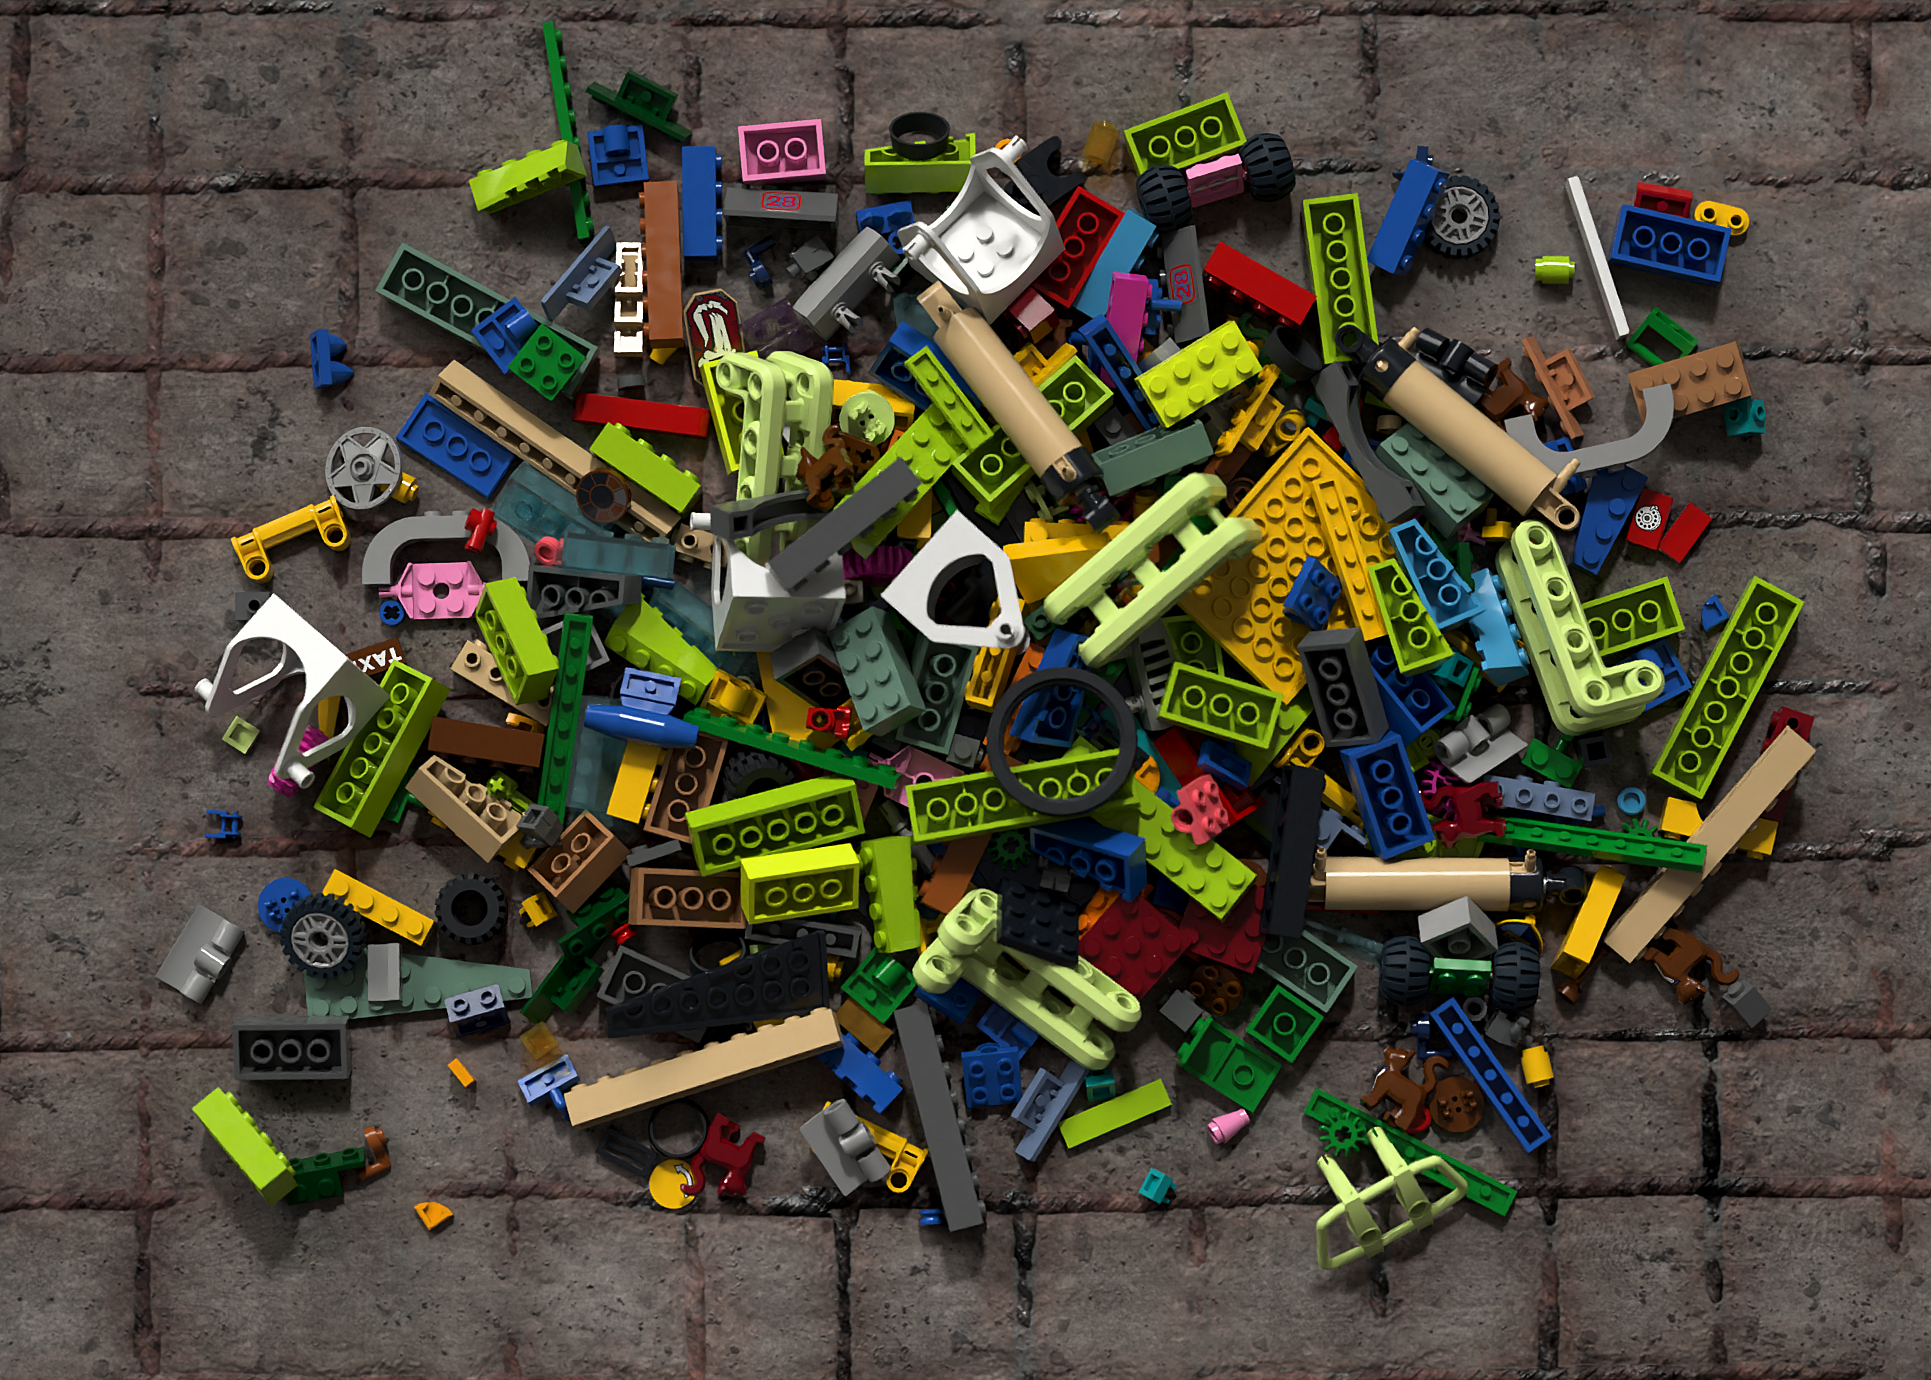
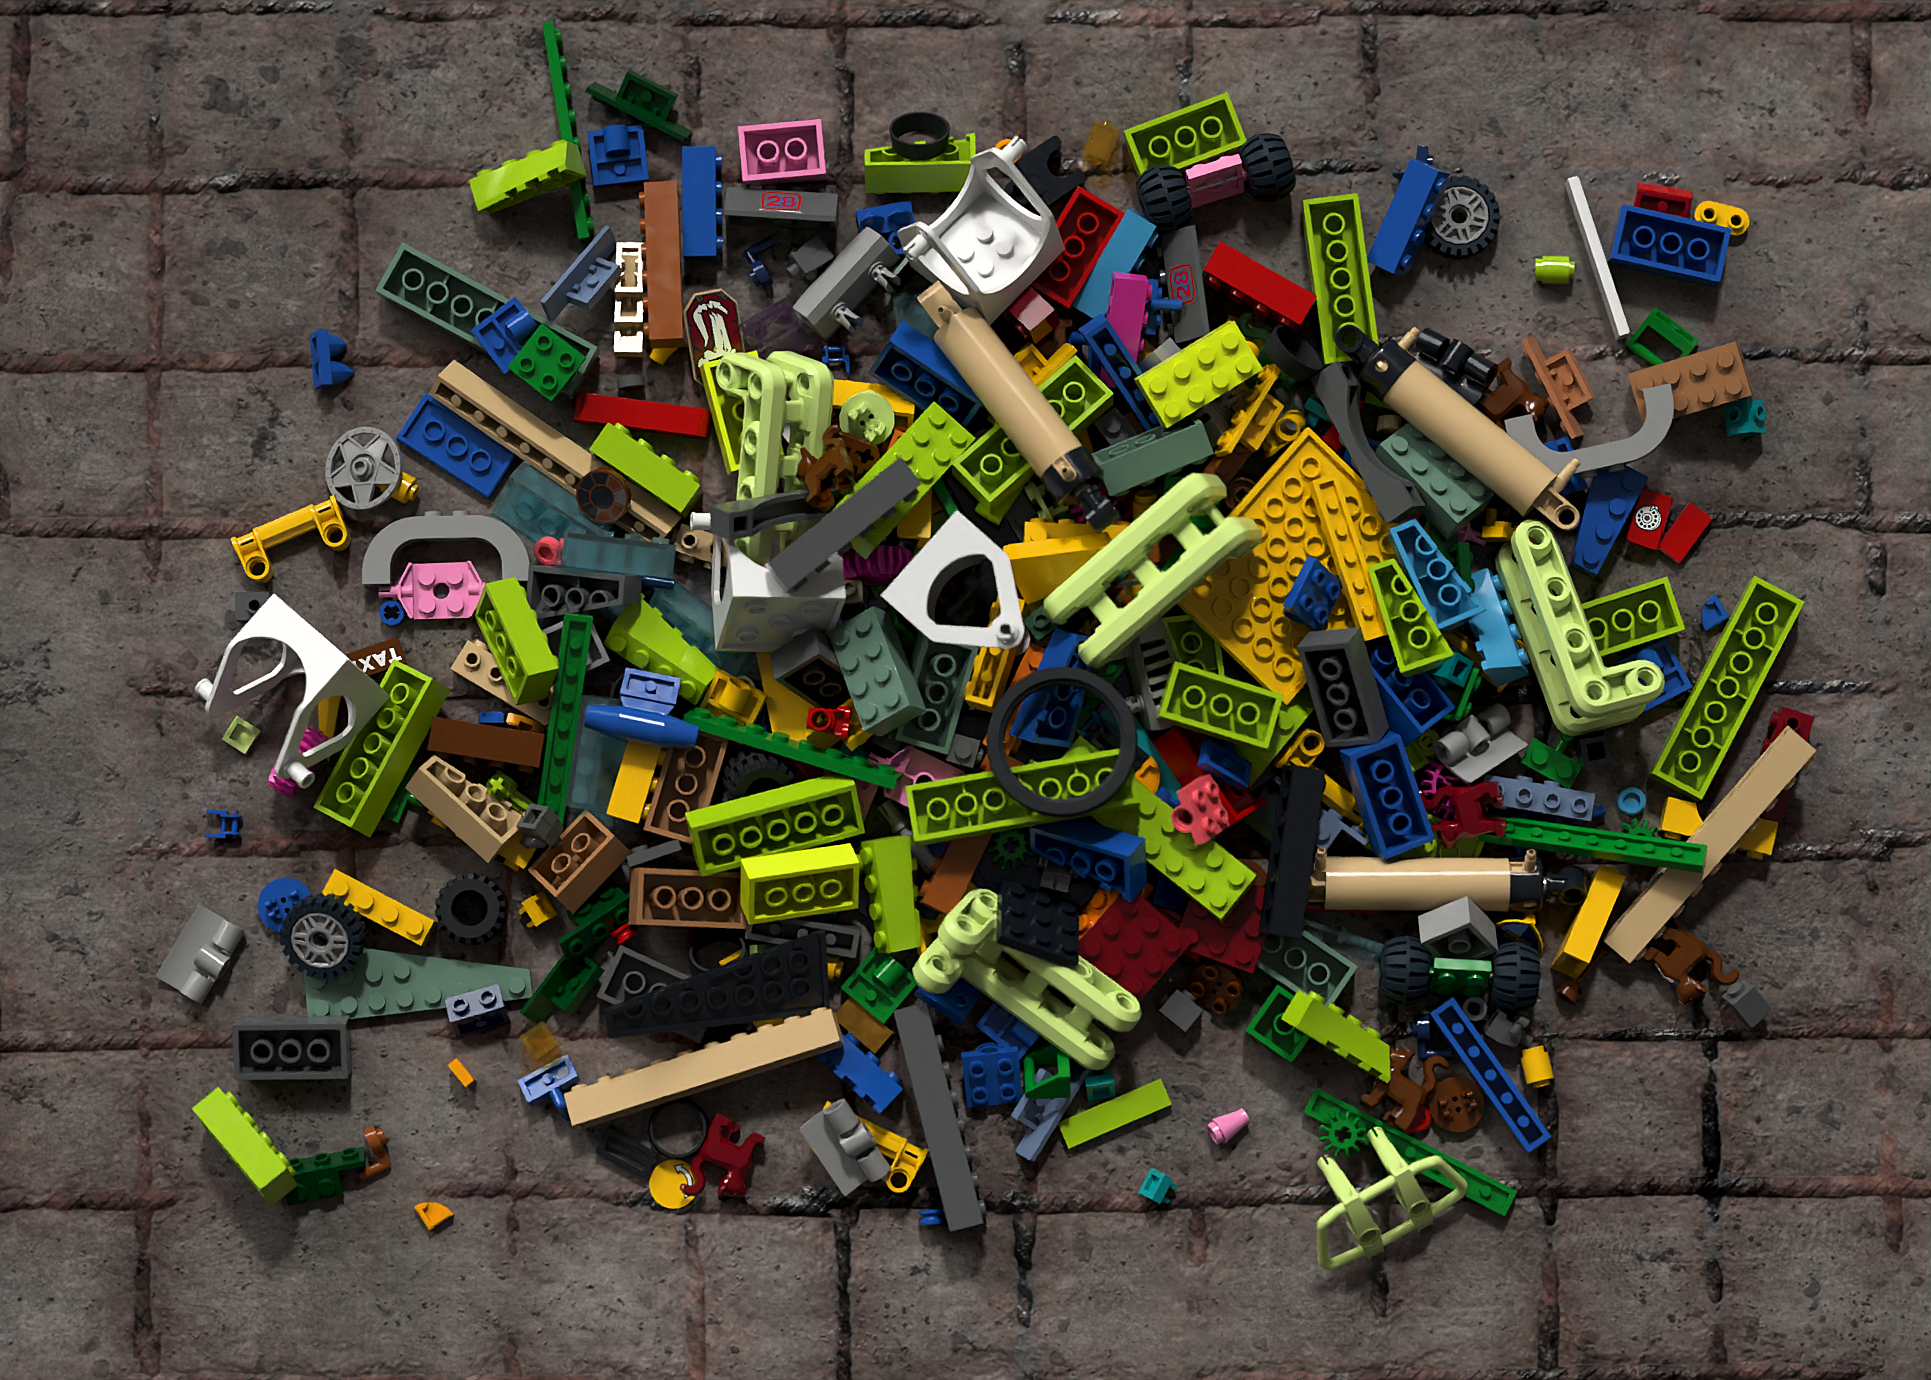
(385, 972): light grey panel -> none
(480, 524): red plate -> none
(492, 718): none -> blue tile
(949, 399): lime tile -> none
(1053, 1087): none -> green tile
(1227, 1063): green bracket -> none
(1339, 1034): none -> lime wedge

